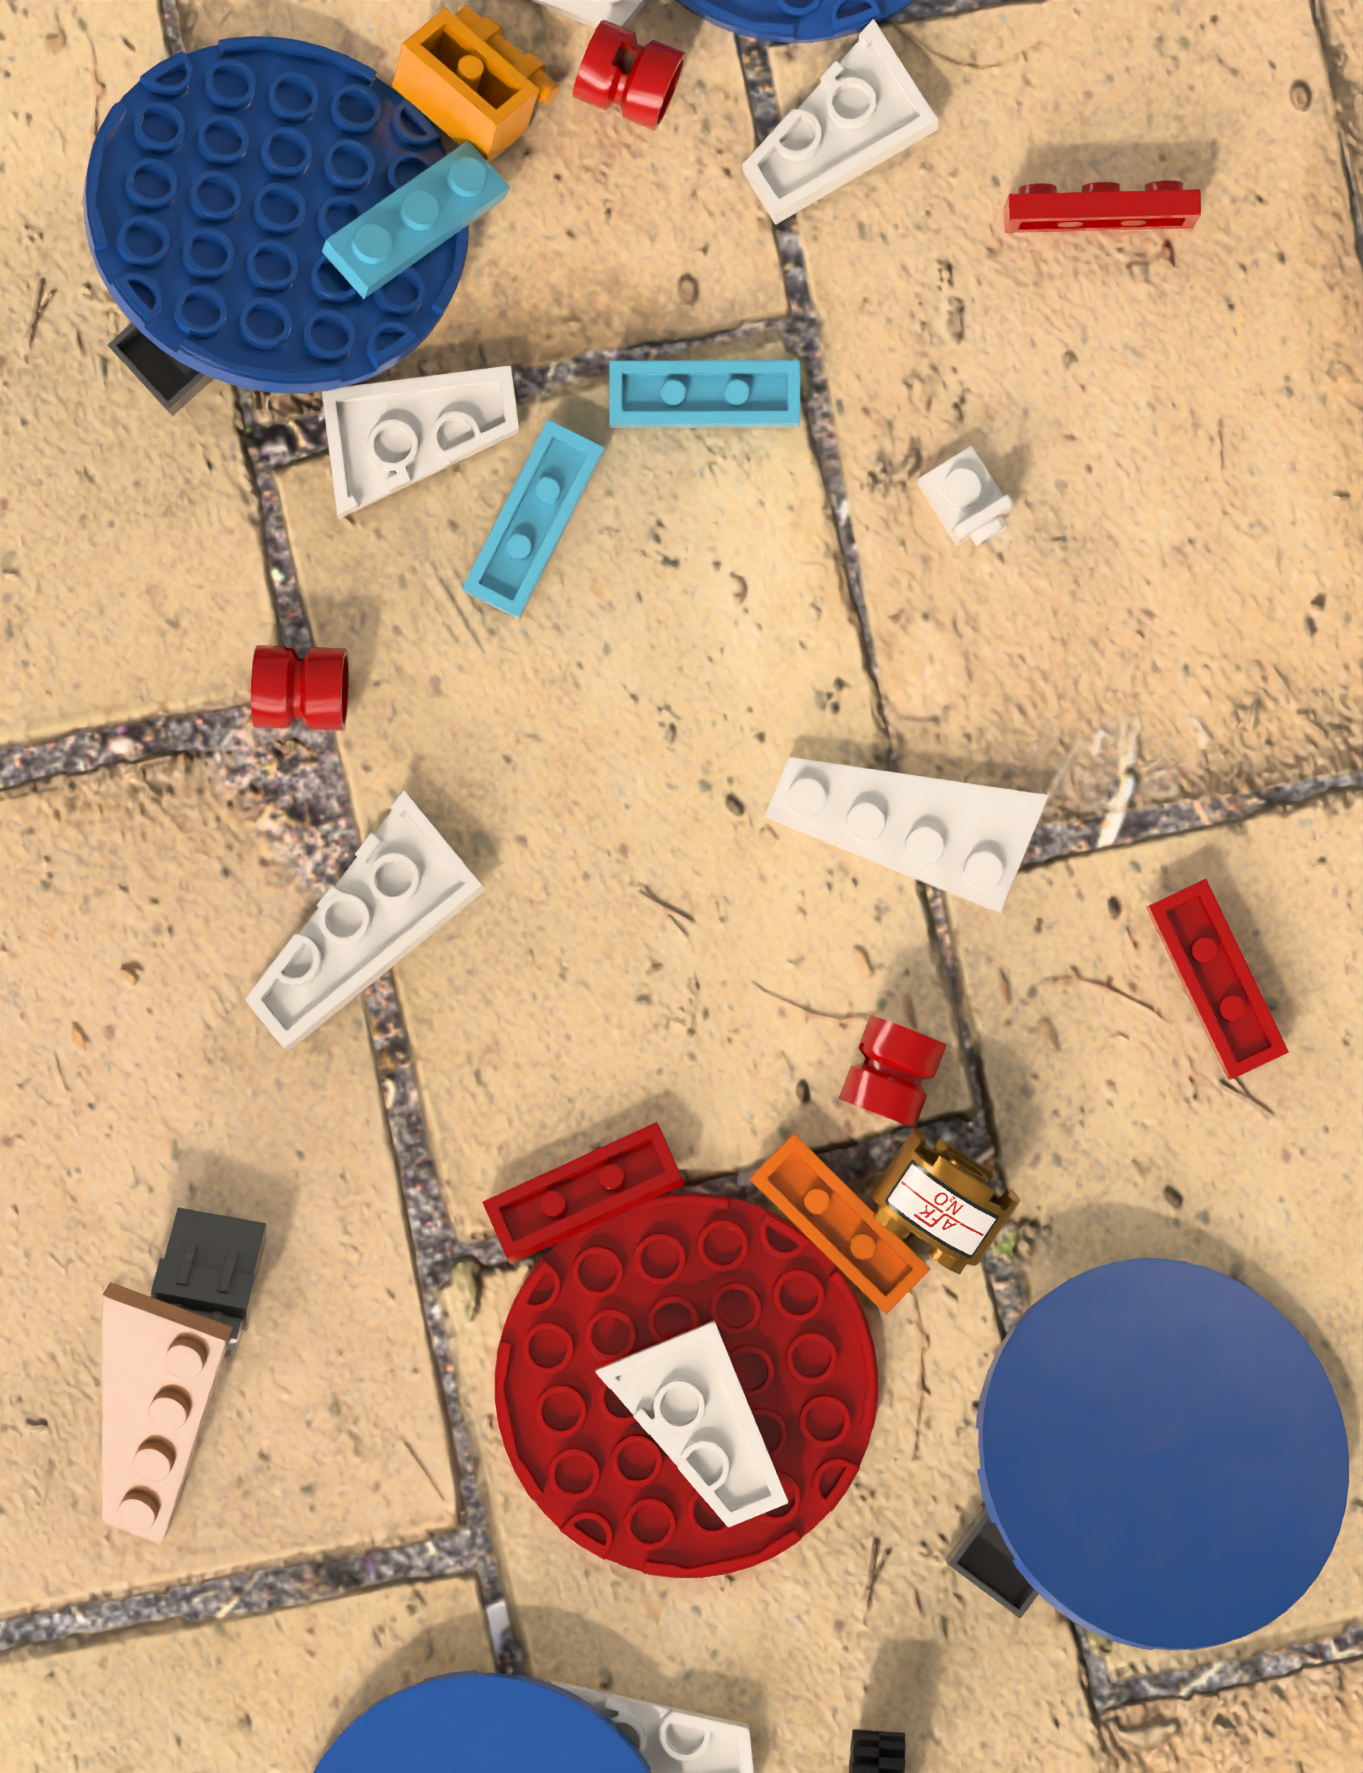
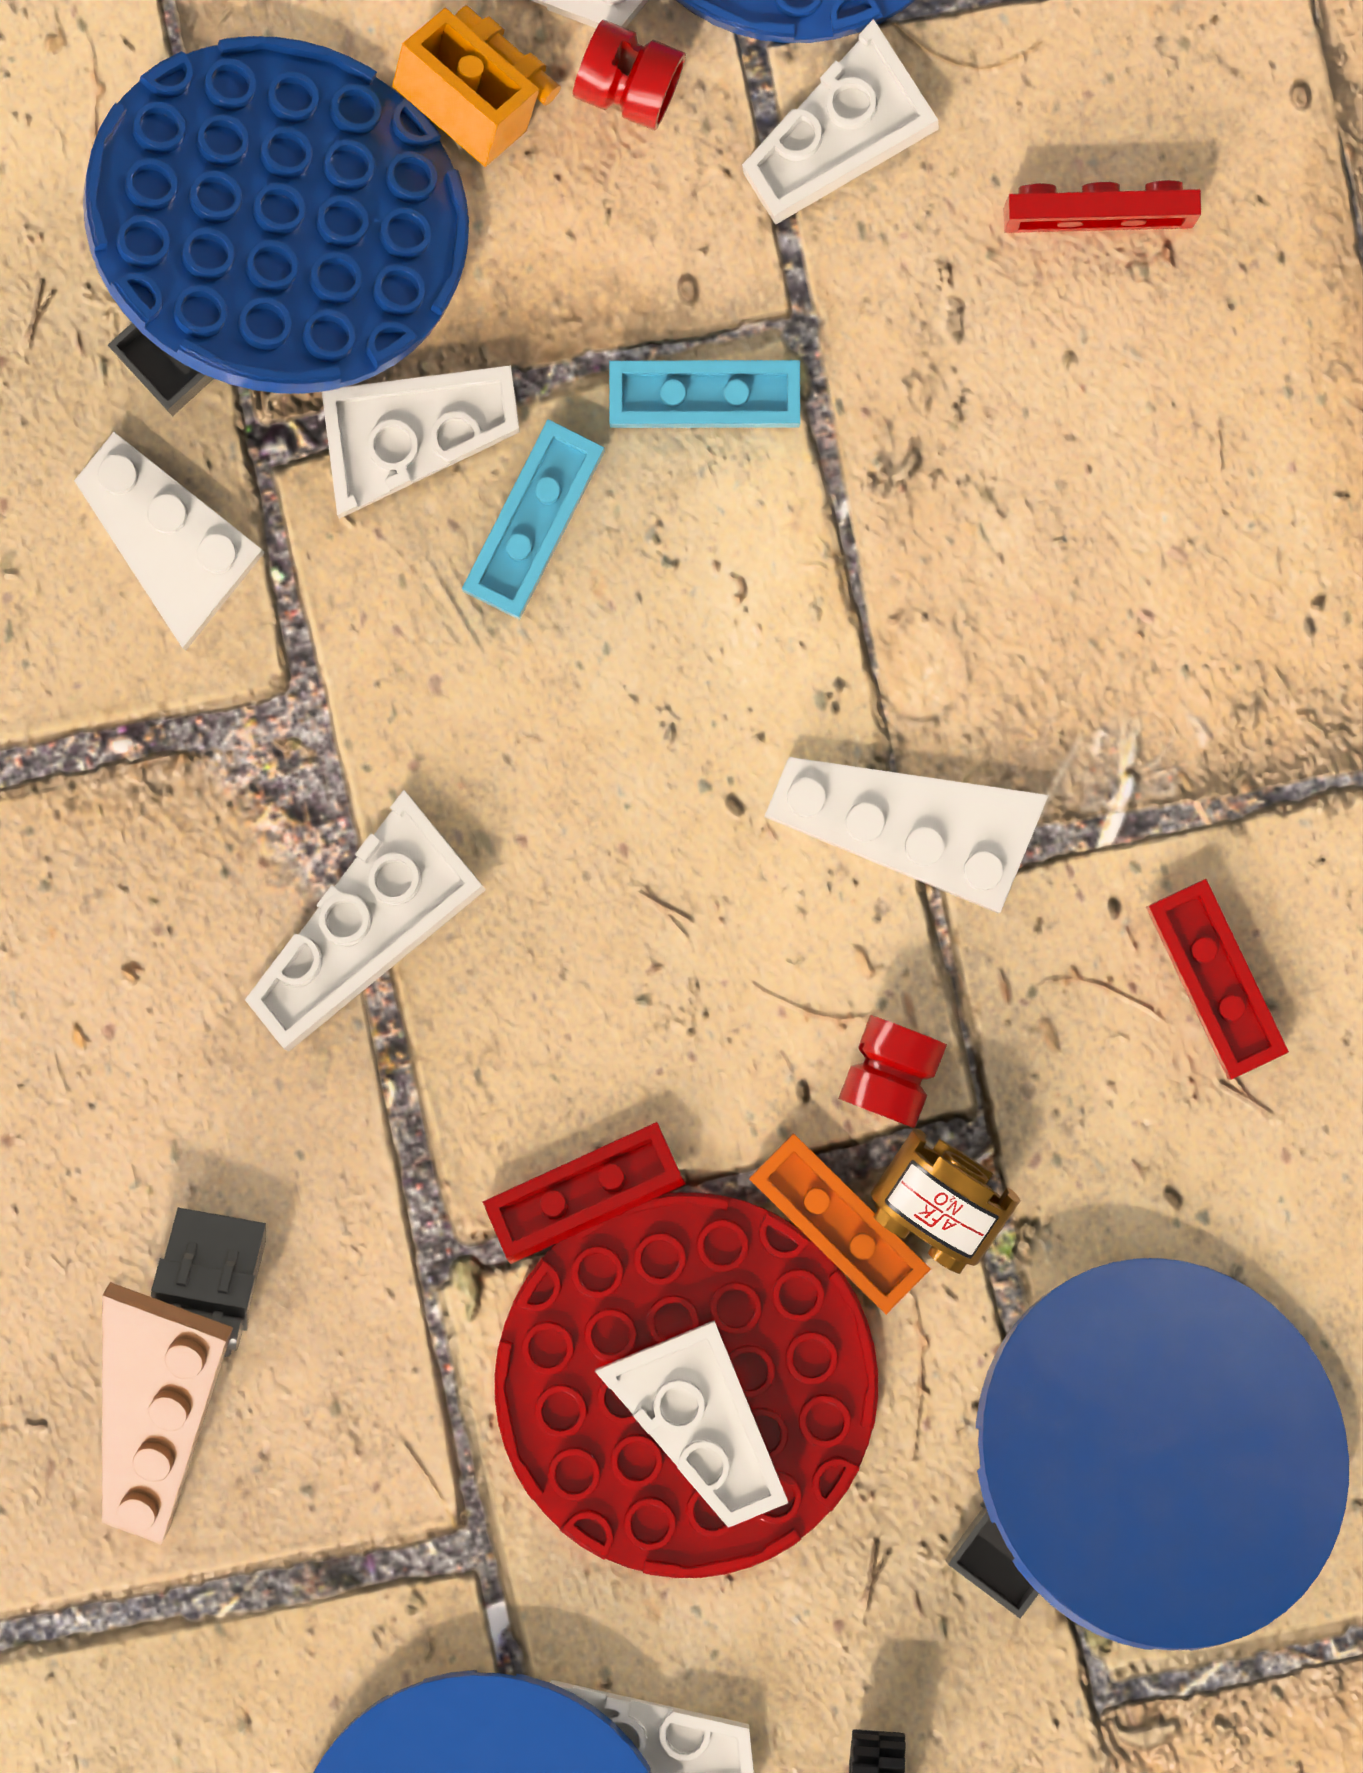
(168, 537): none -> white wing
(300, 687): red wheel -> none
(415, 219): medium azure plate -> none
(966, 498): white bracket -> none

